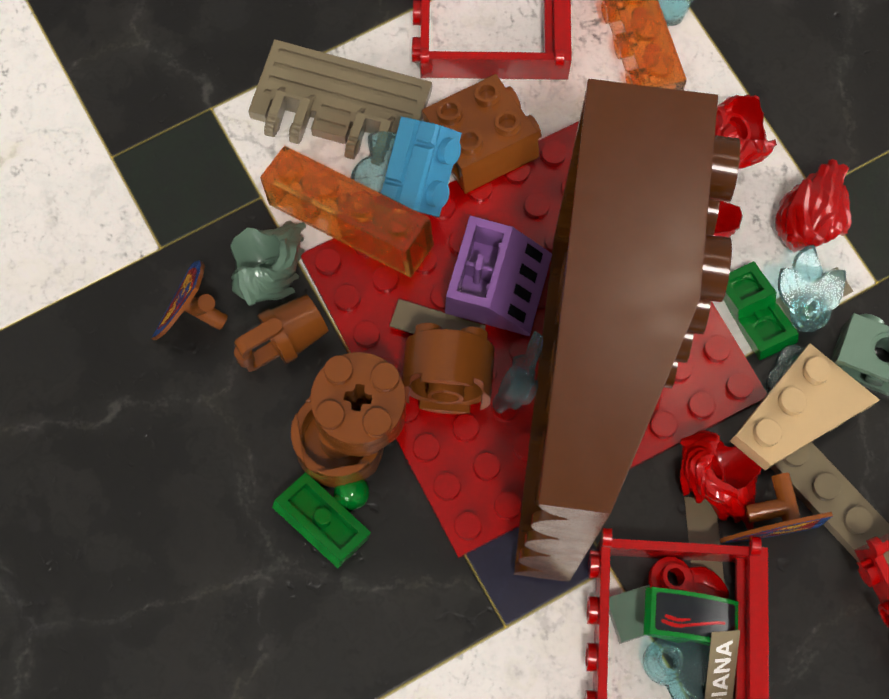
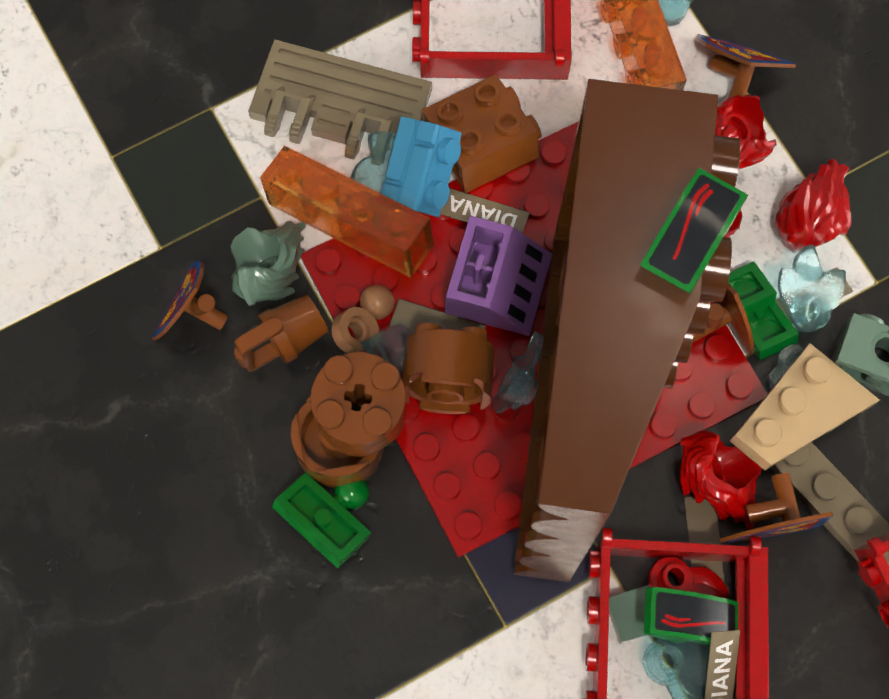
(375, 304): none -> medium nougat plate
(389, 345): none -> clear light blue tile
(462, 206): none -> dark tan sticker
(694, 230): none -> black slope
(732, 313): none -> dark orange shield
(747, 58): none -> dark orange shield

